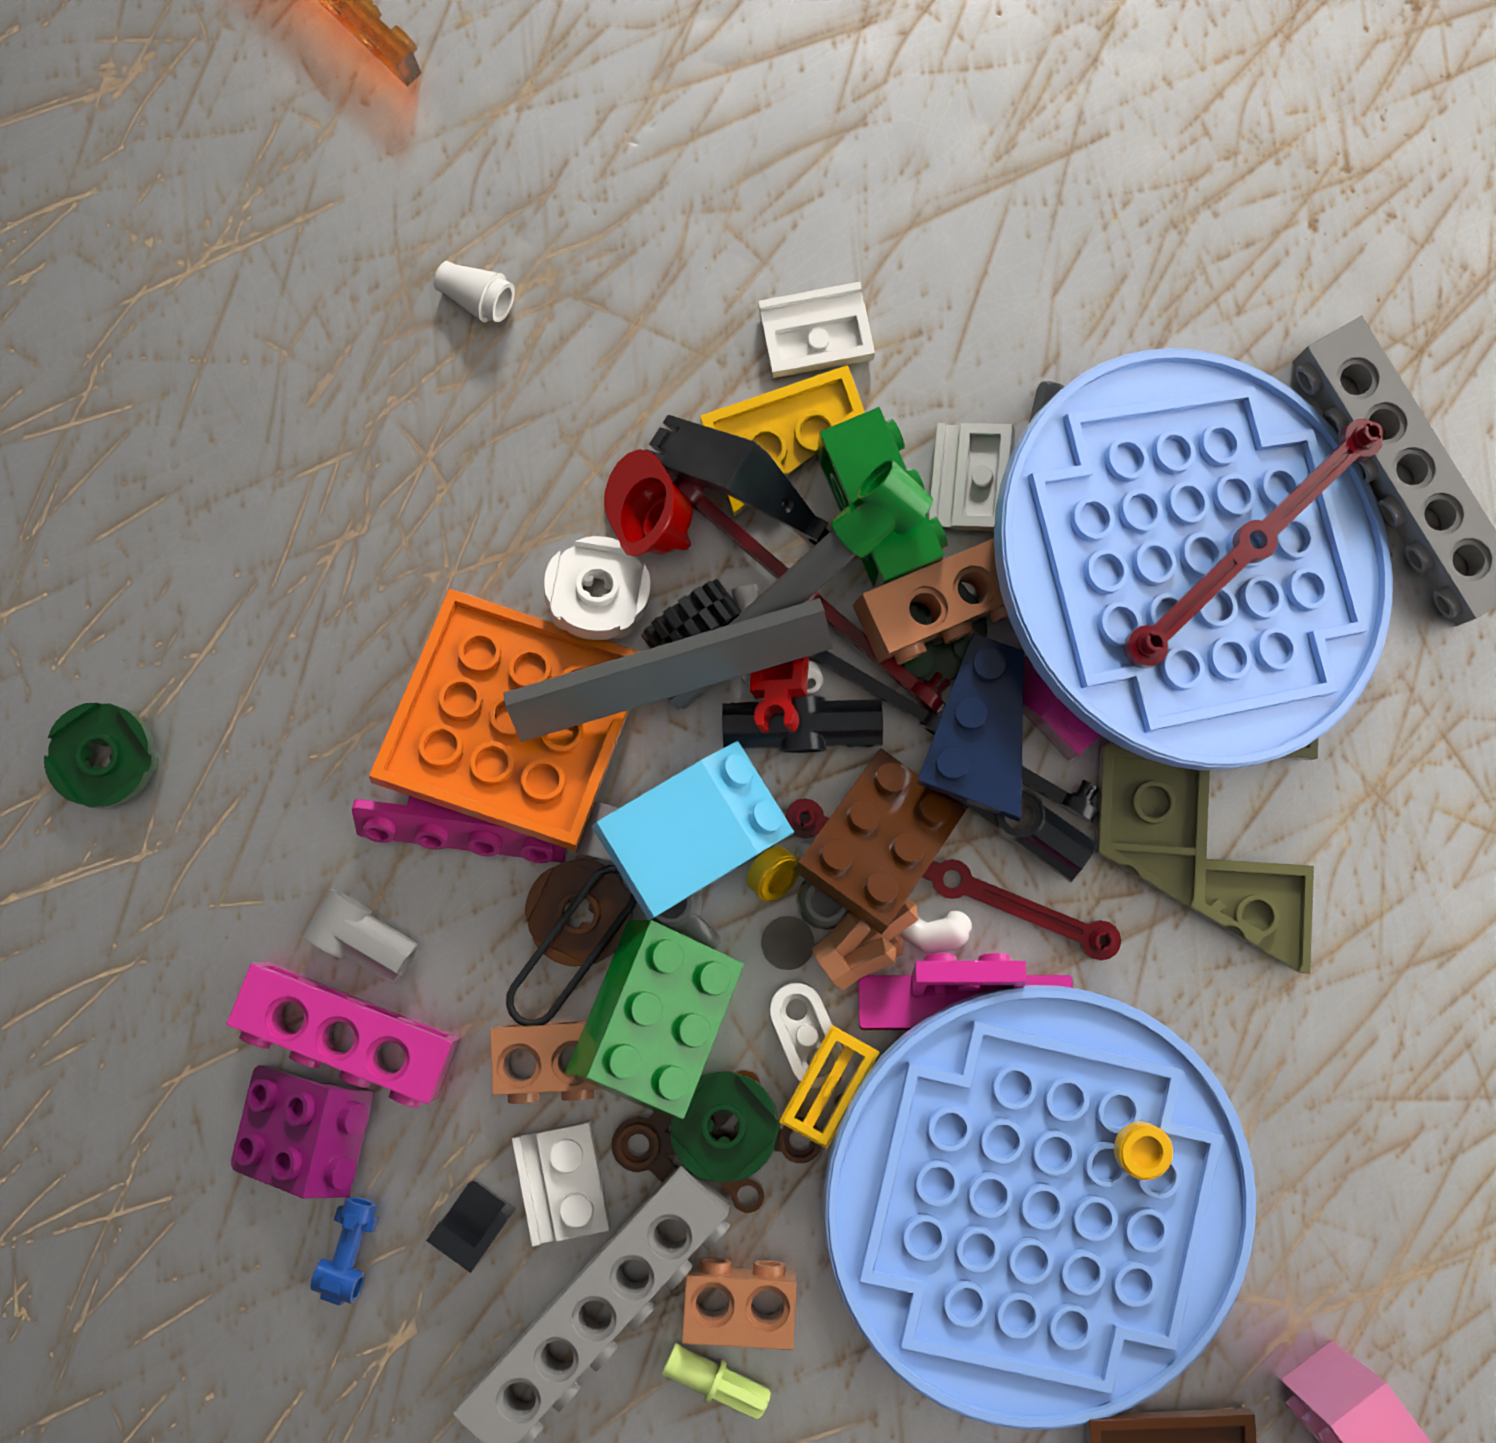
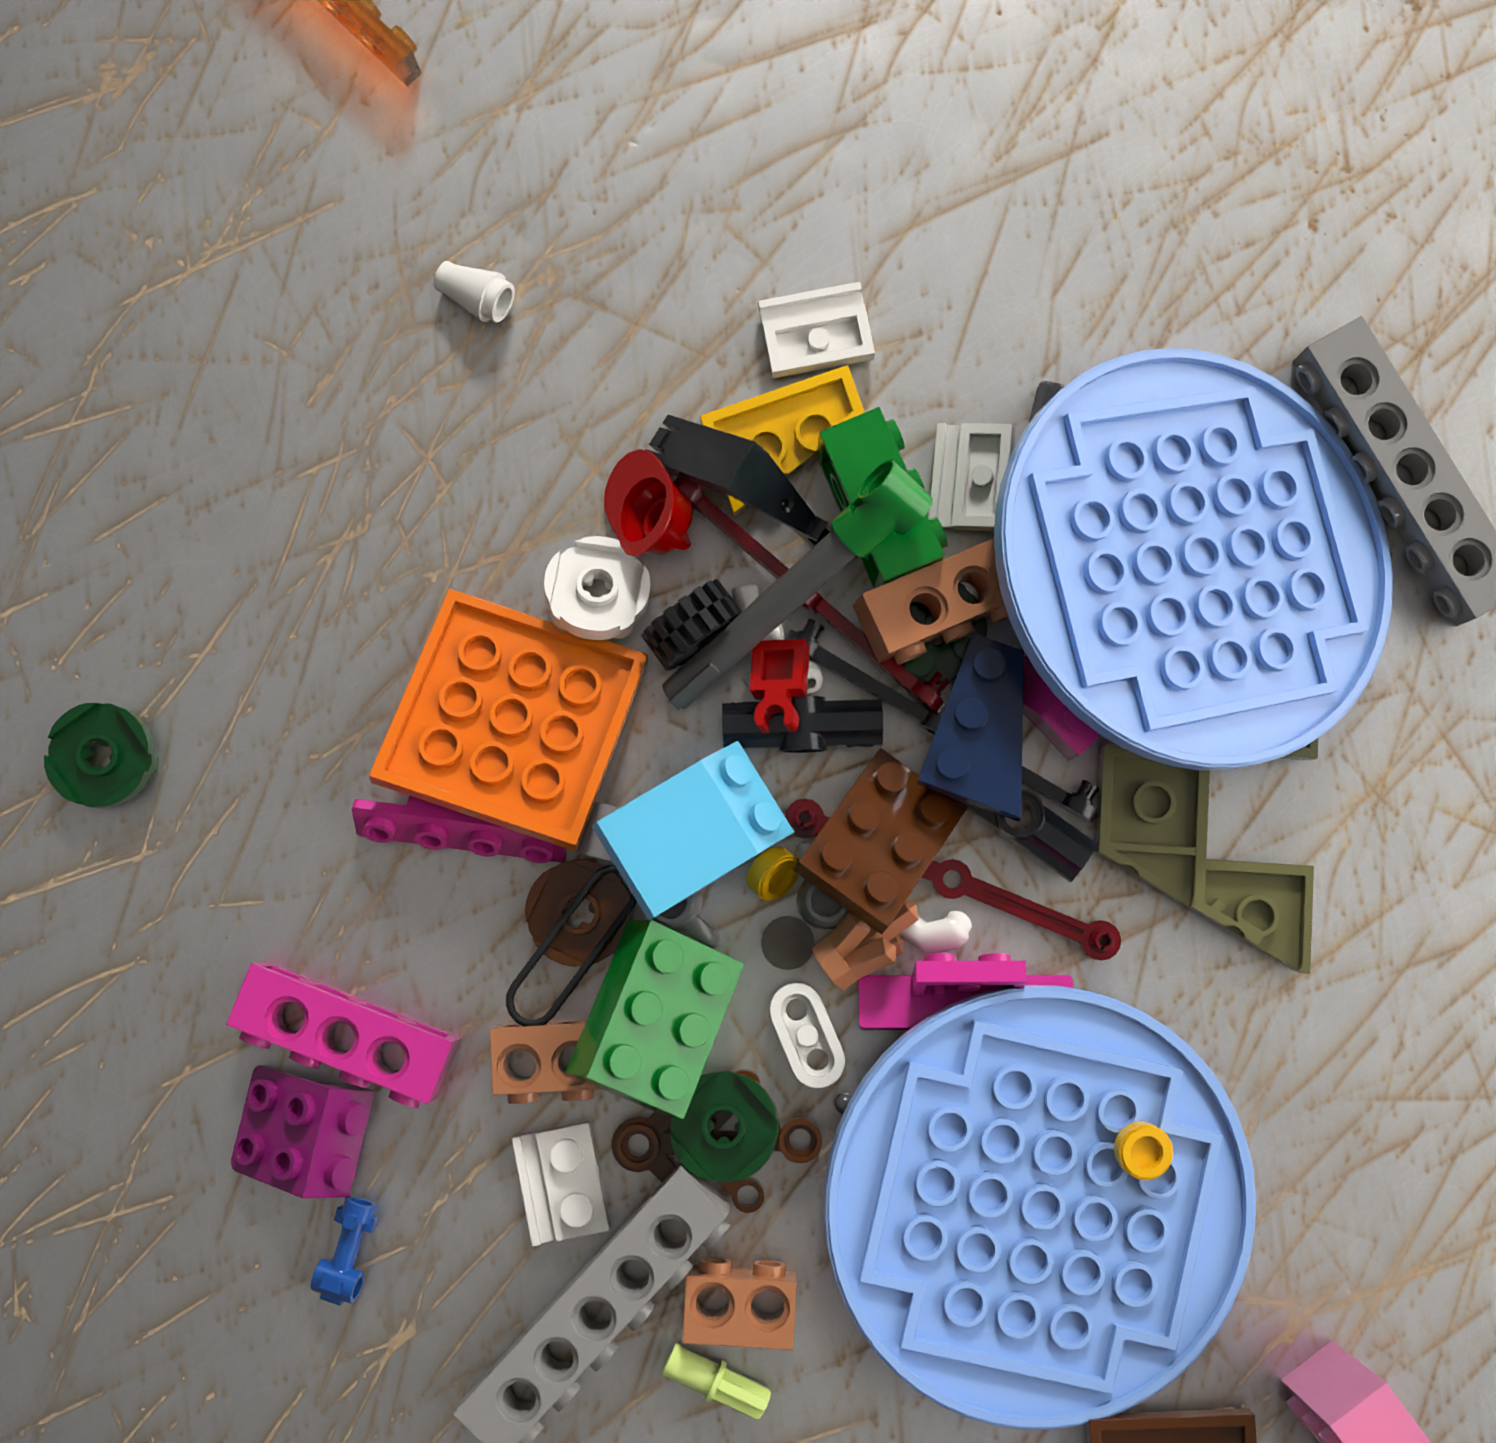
(348, 930): light grey piece -> none
(471, 1225): black panel -> none
(668, 670): dark grey tile -> none
(850, 1045): yellow tile -> none
(1149, 644): dark red piece -> none

